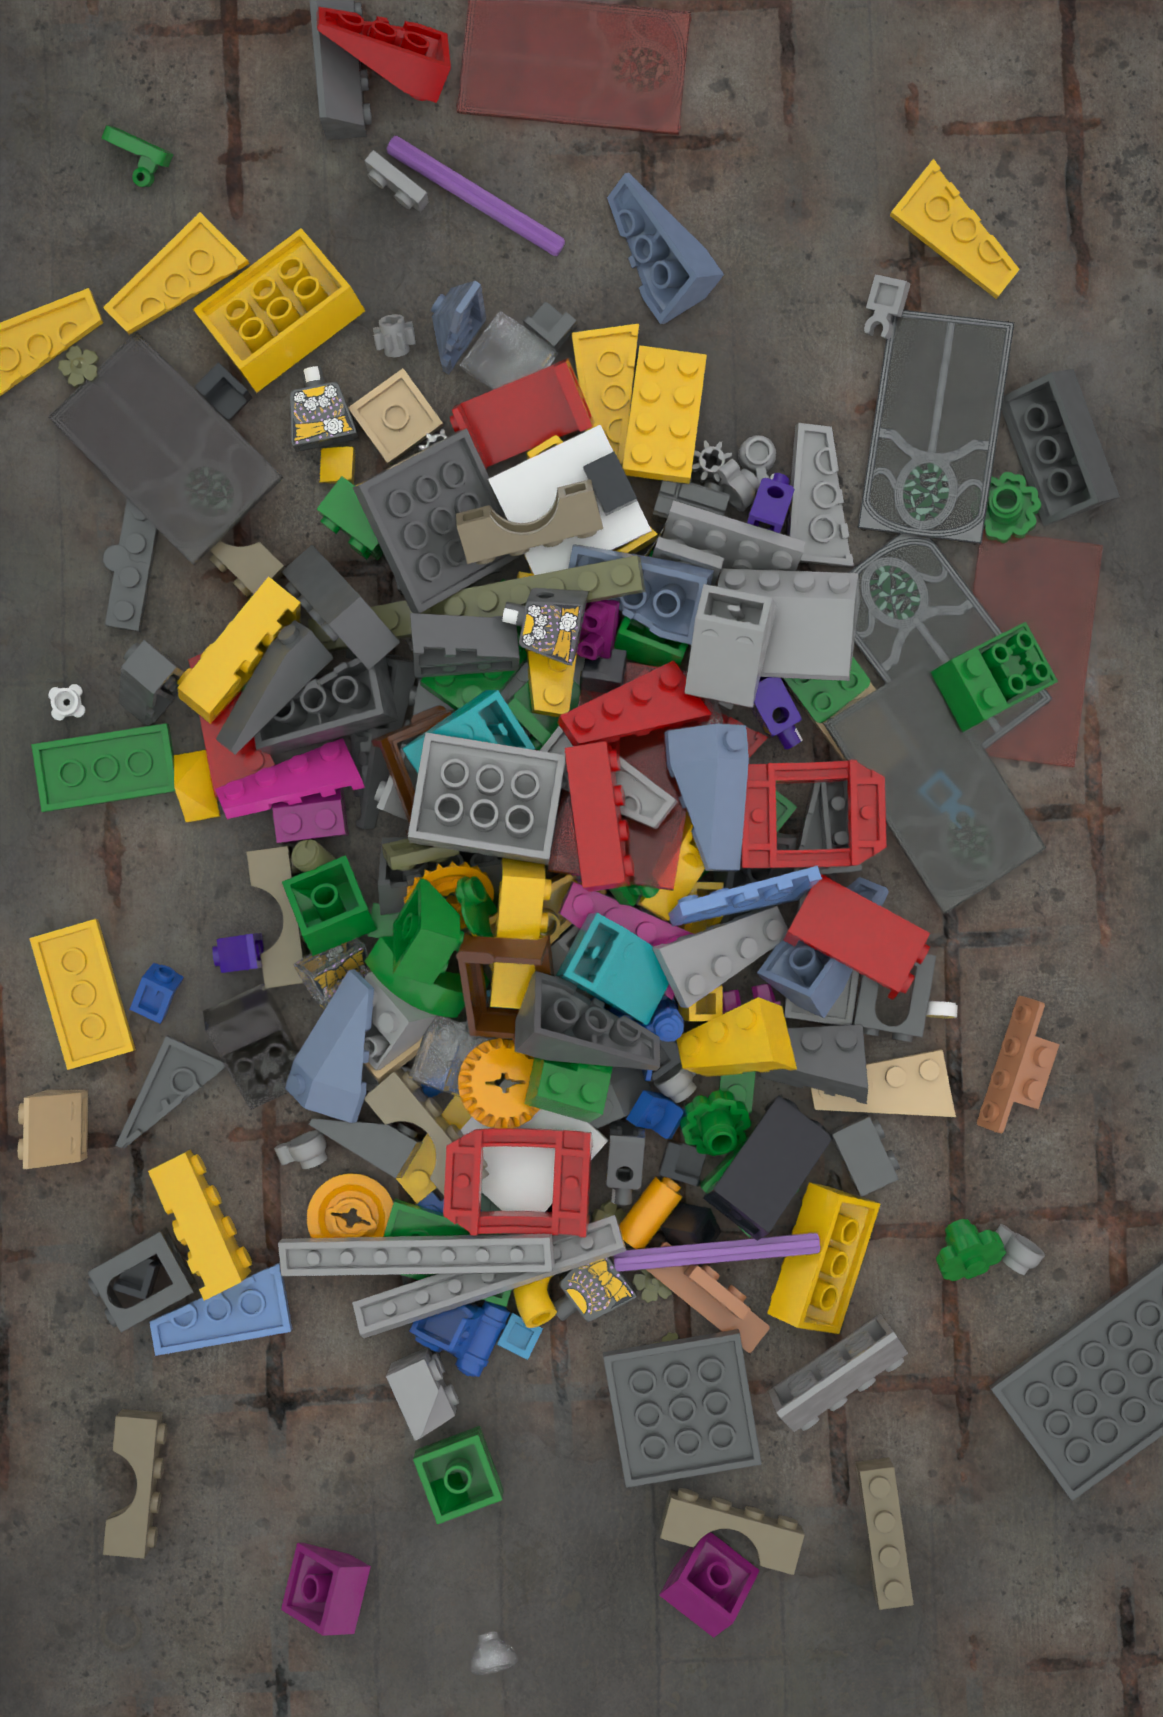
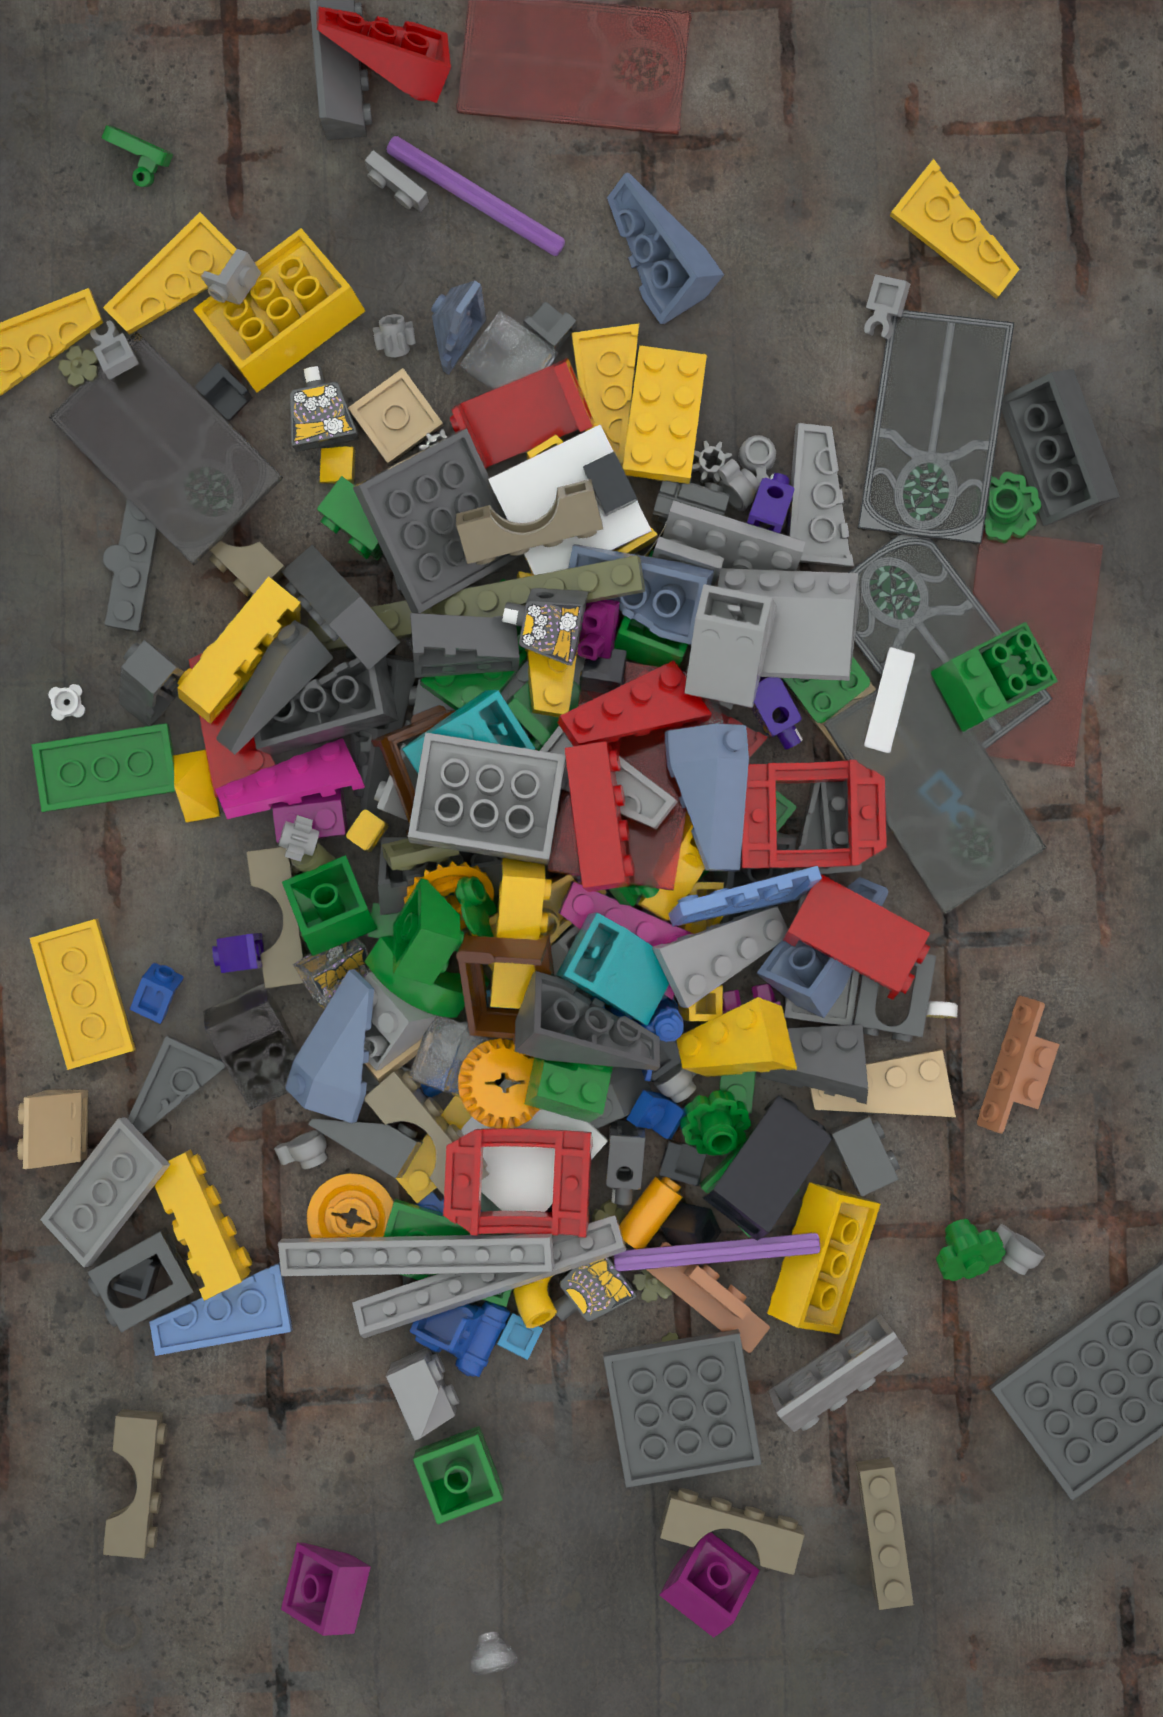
(105, 1192): none -> light grey plate
(113, 351): none -> light grey plate
(234, 280): none -> light grey bracket
(298, 838): none -> light grey gear
(367, 830): none -> yellow slope
(889, 700): none -> white sticker

